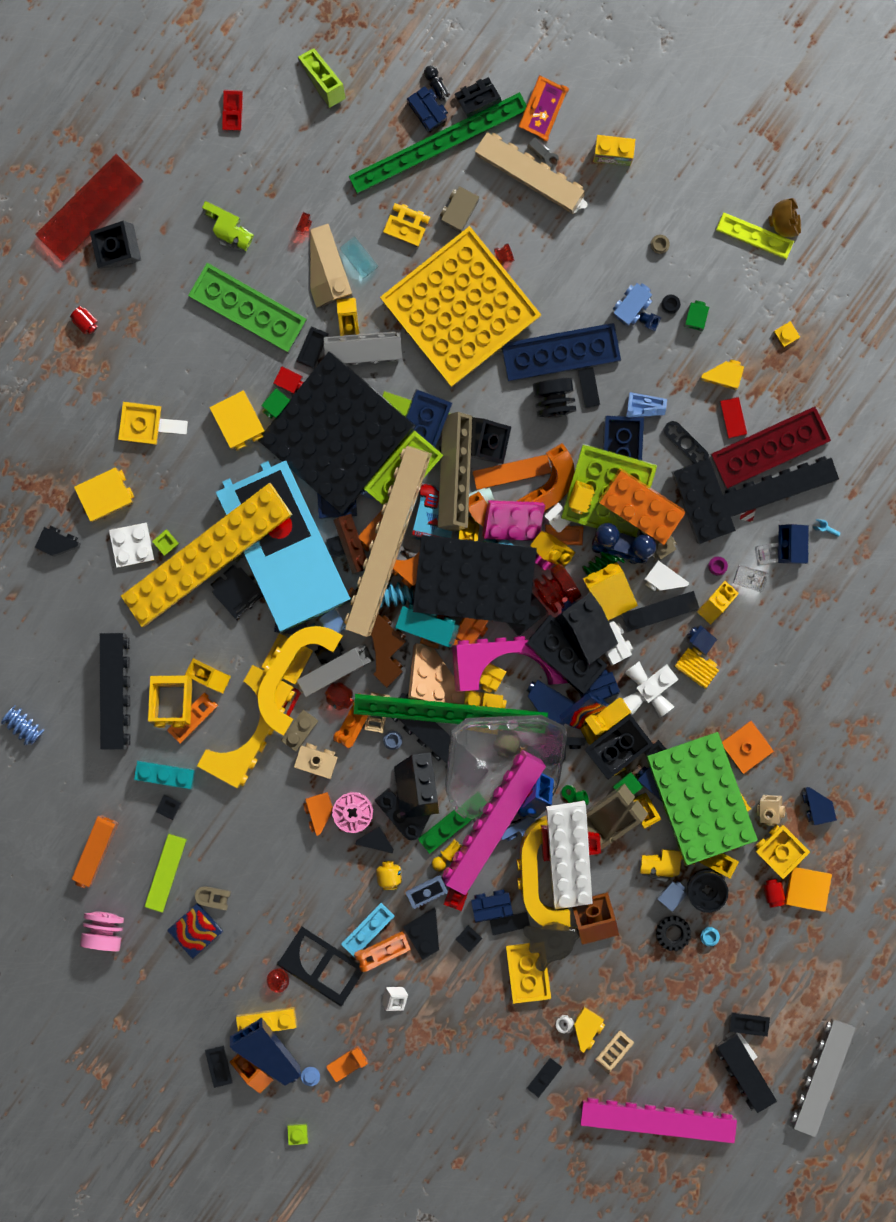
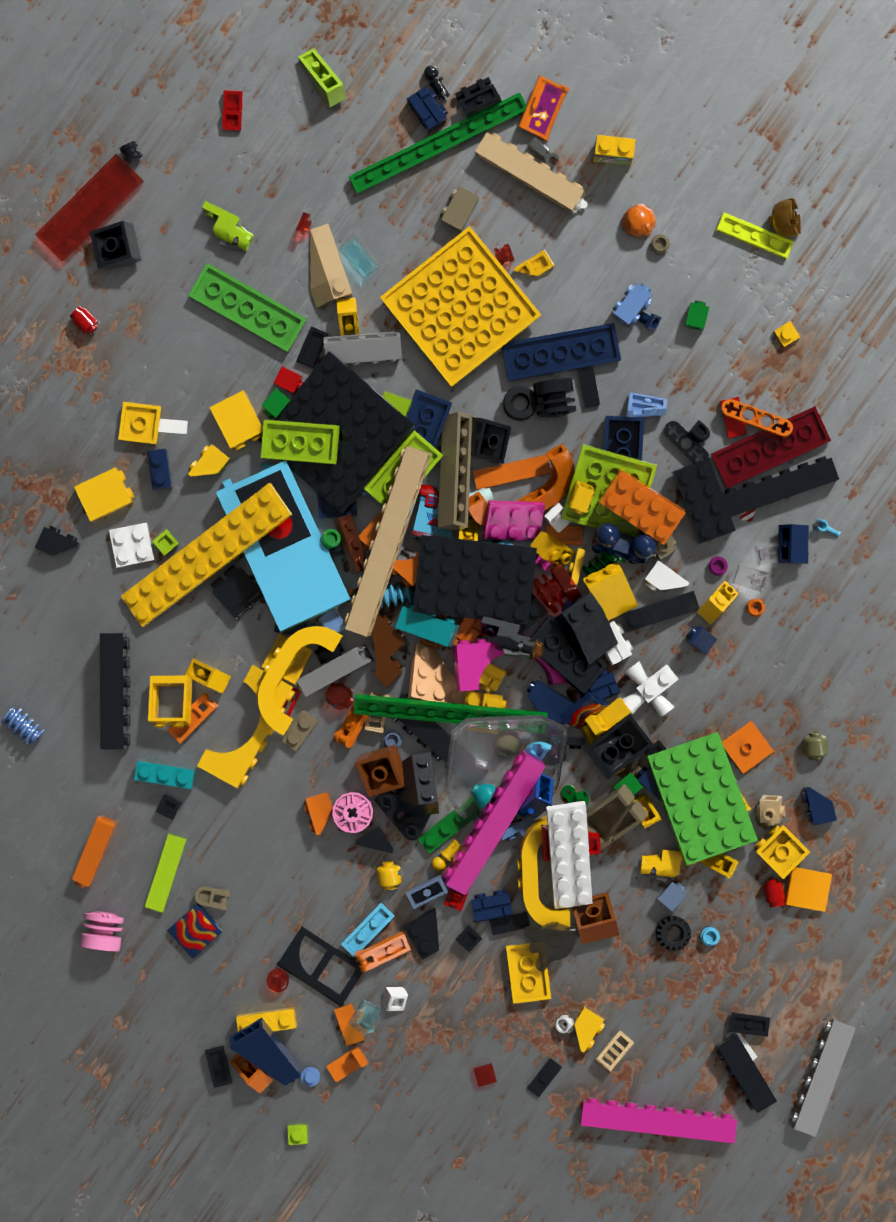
(131, 151): none -> black wheel
(159, 469): none -> dark blue brick
(210, 463): none -> yellow slope
(300, 441): none -> lime plate
(316, 761): tan brick -> none
(330, 538): none -> green tile
(350, 1034): none -> orange tile
(365, 1017): none -> clear light blue slope
(381, 770): none -> dark orange slope
(405, 230): yellow plate -> none
(482, 794): none -> teal brick
(485, 1074): none -> clear red plate
(508, 403): none -> black tyre
(510, 639): none -> black plate
(536, 265): none -> yellow slope
(538, 749): none -> medium azure tile
(575, 568): none -> yellow plate
(638, 220): none -> orange hair
(670, 304): black plate -> none
(696, 667): yellow brick -> none
(699, 432): none -> black tile
(717, 895): black wheel -> none
(725, 375): yellow slope -> none
(756, 420): none -> orange beam
(760, 607): none -> orange plate
(815, 745): none -> olive head

